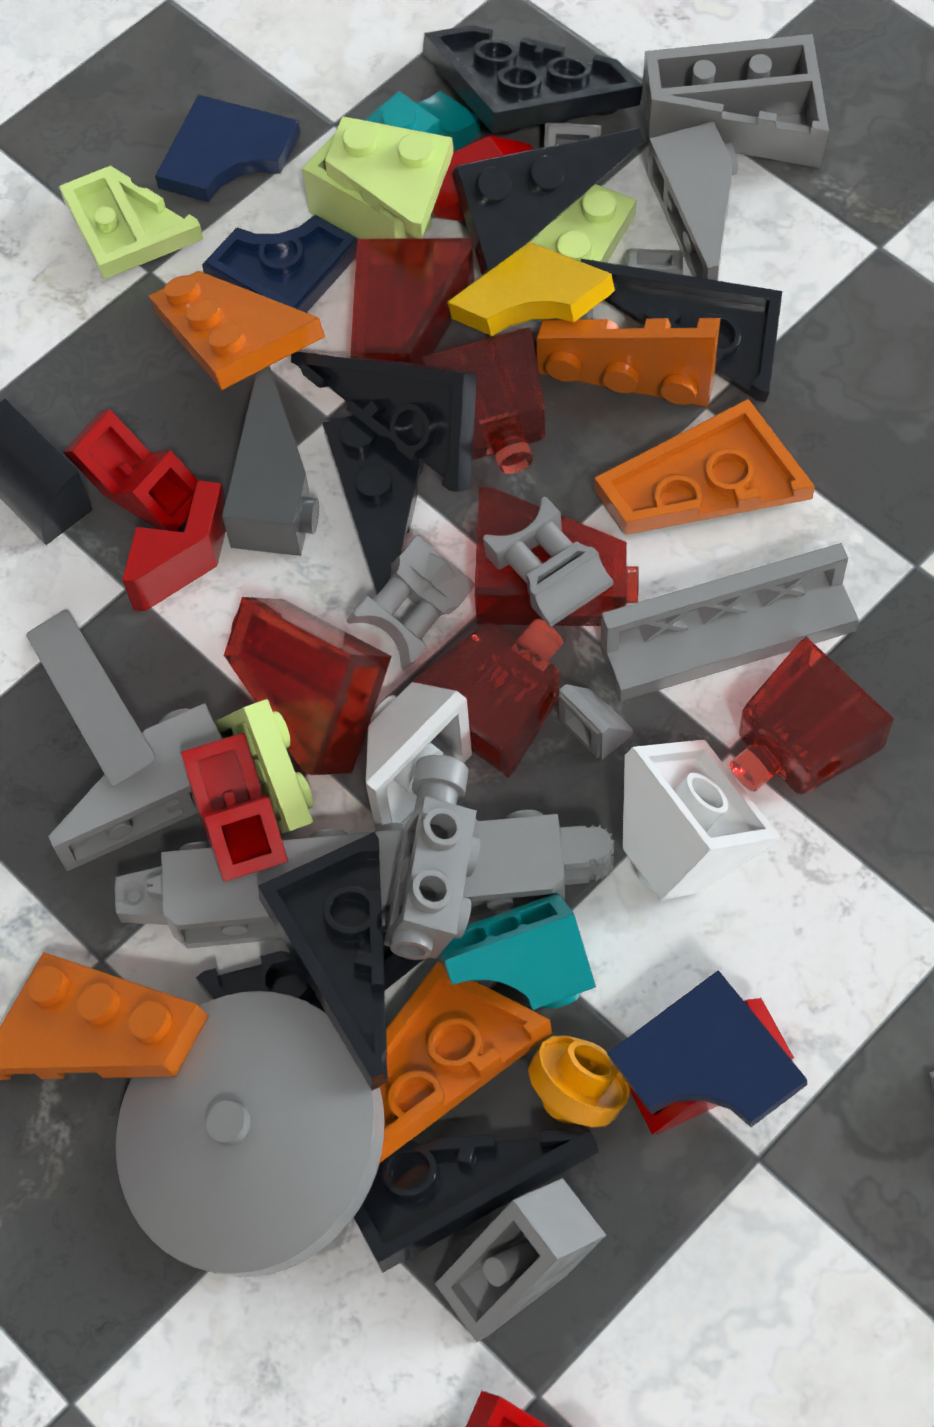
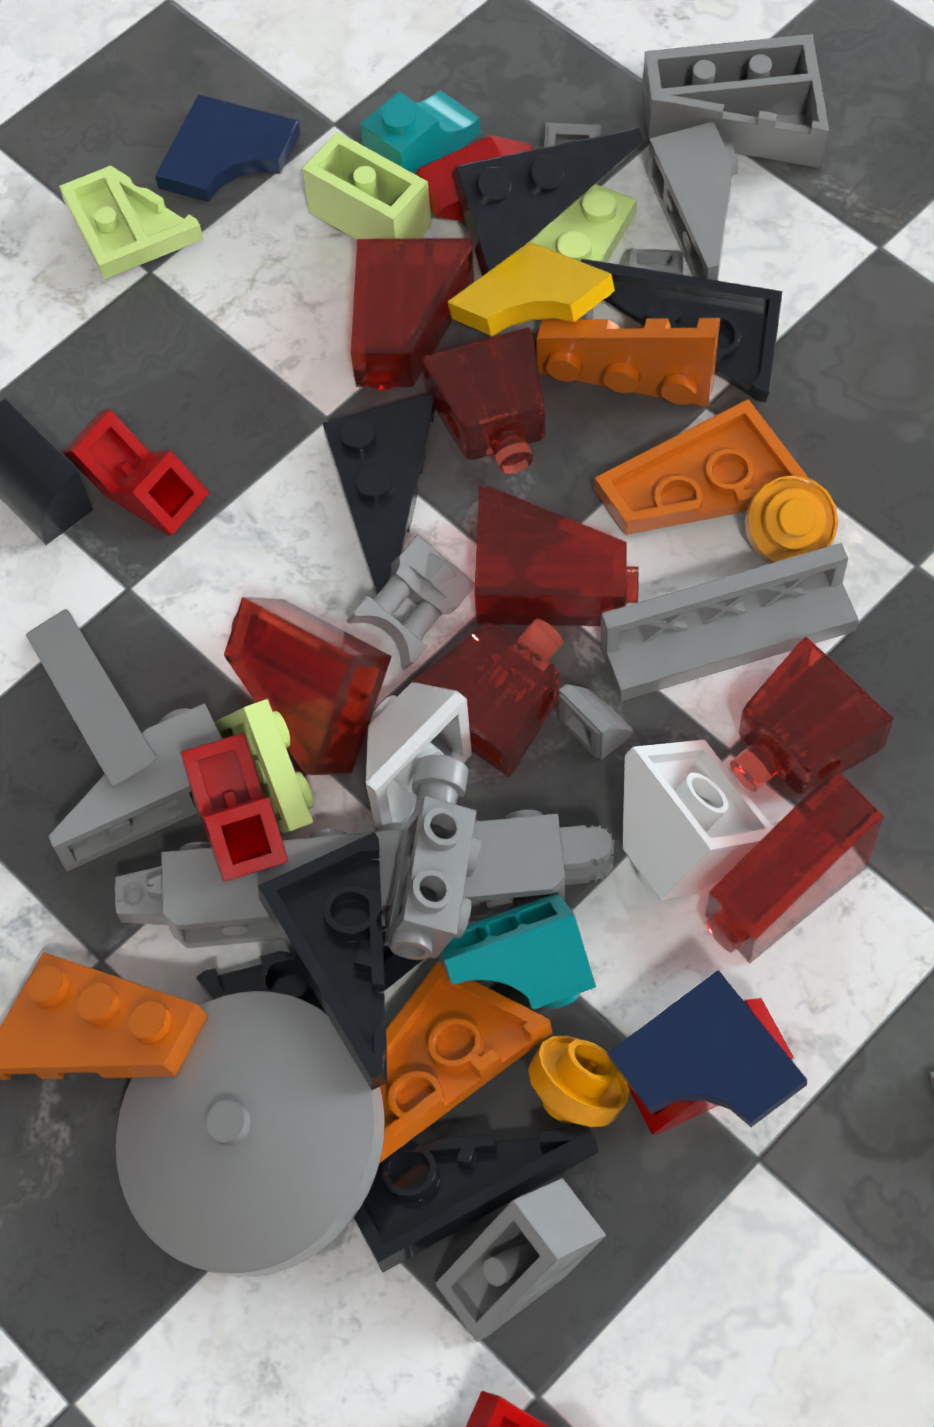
(169, 560): red slope -> none
(230, 327): orange wing -> none
(268, 489): dark grey slope -> none
(285, 266): dark blue tile -> none
(391, 168): yellowish green wing -> none
(415, 405): black wing -> none
(527, 82): black plate -> none
(562, 582): light grey piece -> none
(790, 518): none -> light orange plate
(794, 868): none -> clear red slope

